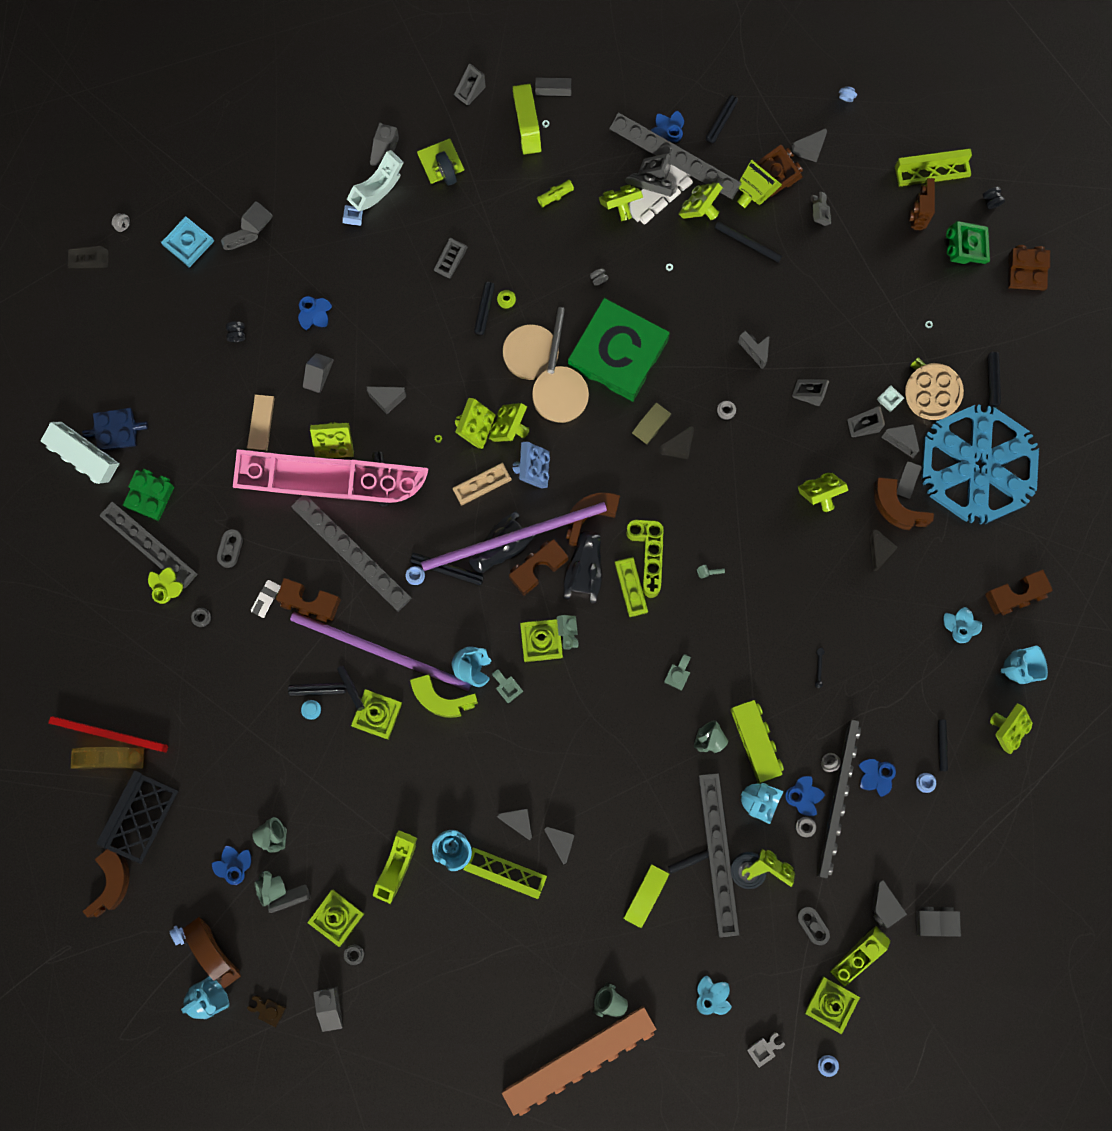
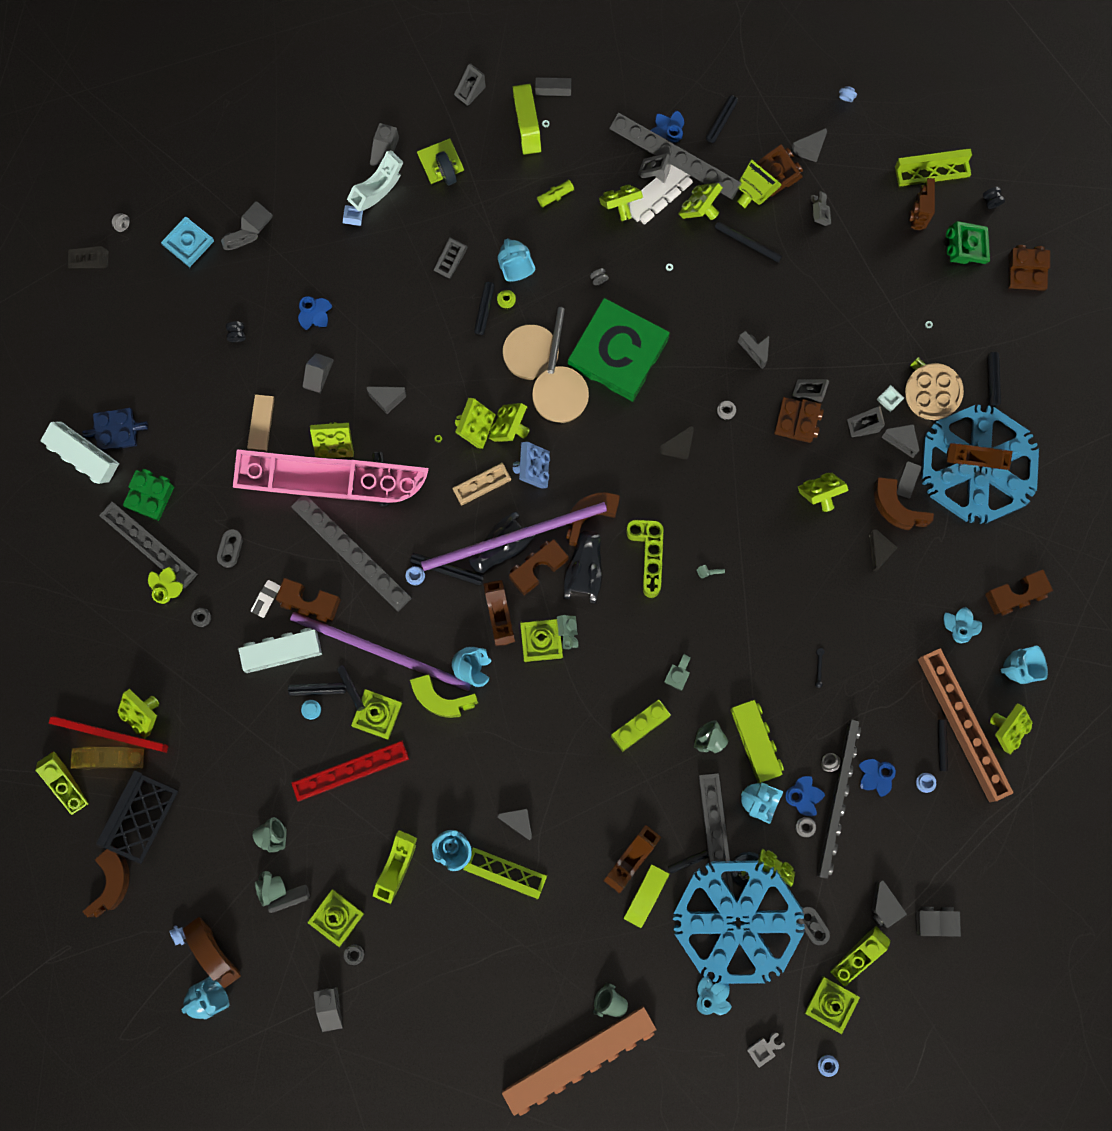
(61, 782): none -> lime slope
(138, 713): none -> lime plate
(231, 862): blue plate -> none
(269, 1012): dark brown plate -> none
(280, 651): none -> light aqua brick
(350, 771): none -> red tile
(499, 613): none -> reddish brown arch
(508, 688): sand green plate -> none
(515, 260): none -> medium azure helmet
(561, 842): dark grey slope -> none
(631, 587): lime tile -> none
(632, 858): none -> reddish brown arch
(640, 725): none -> lime brick
(650, 183): dark grey hinge -> none
(651, 423): olive slope -> none
(746, 909): none -> dark azure plate
(799, 419): none -> reddish brown plate
(965, 726): none -> nougat brick
(979, 456): none -> reddish brown arch

